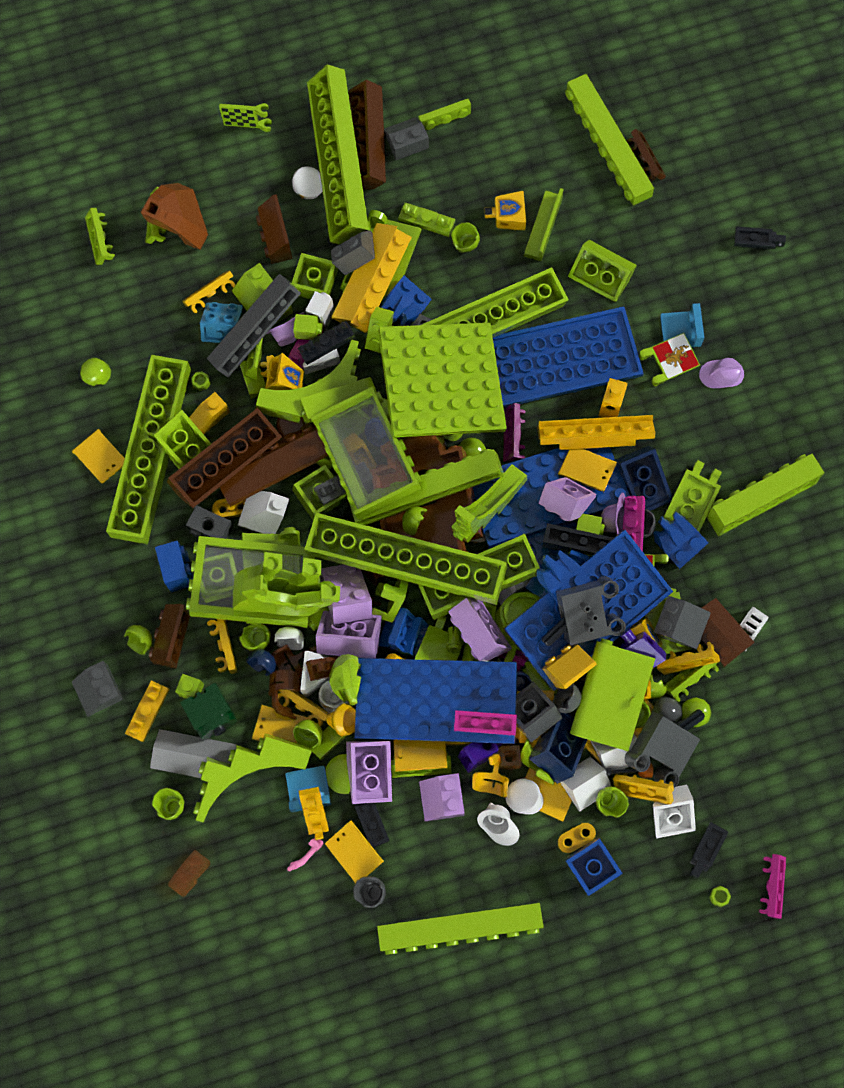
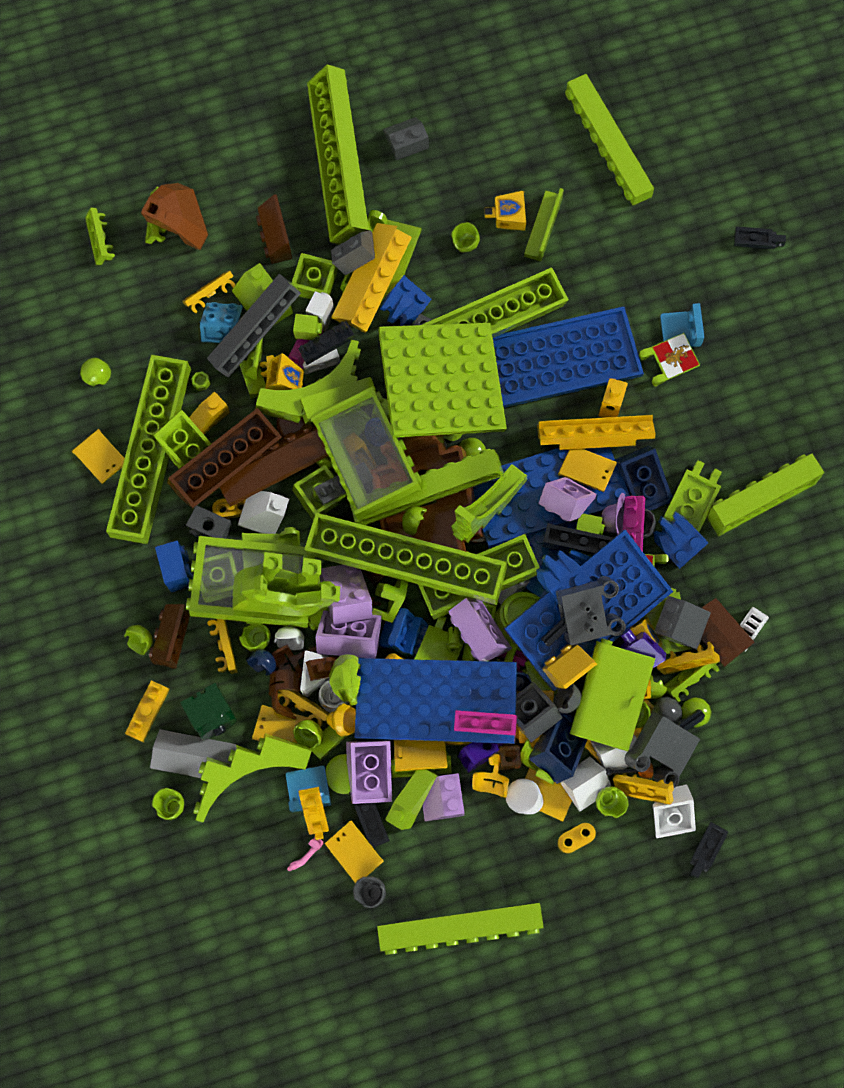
(97, 688): dark grey slope -> none
(188, 873): clear orange slope -> none
(189, 686): lime brick -> none
(245, 116): lime flag -> none
(284, 333): lavender piece -> none
(307, 182): white piece -> none
(368, 124): reddish brown slope -> none
(379, 318): lime brick -> none
(411, 799): none -> lime slope
(426, 219): lime plate -> none
(446, 114): lime plate -> none
(498, 825): white piece -> none
(513, 433): magenta plate -> none
(593, 866): blue brick -> none
(602, 270): lime slope -> none
(646, 155): reddish brown plate -> none
(720, 896): lime tile -> none
(721, 373): lavender piece -> none
(775, 886): dark pink plate -> none

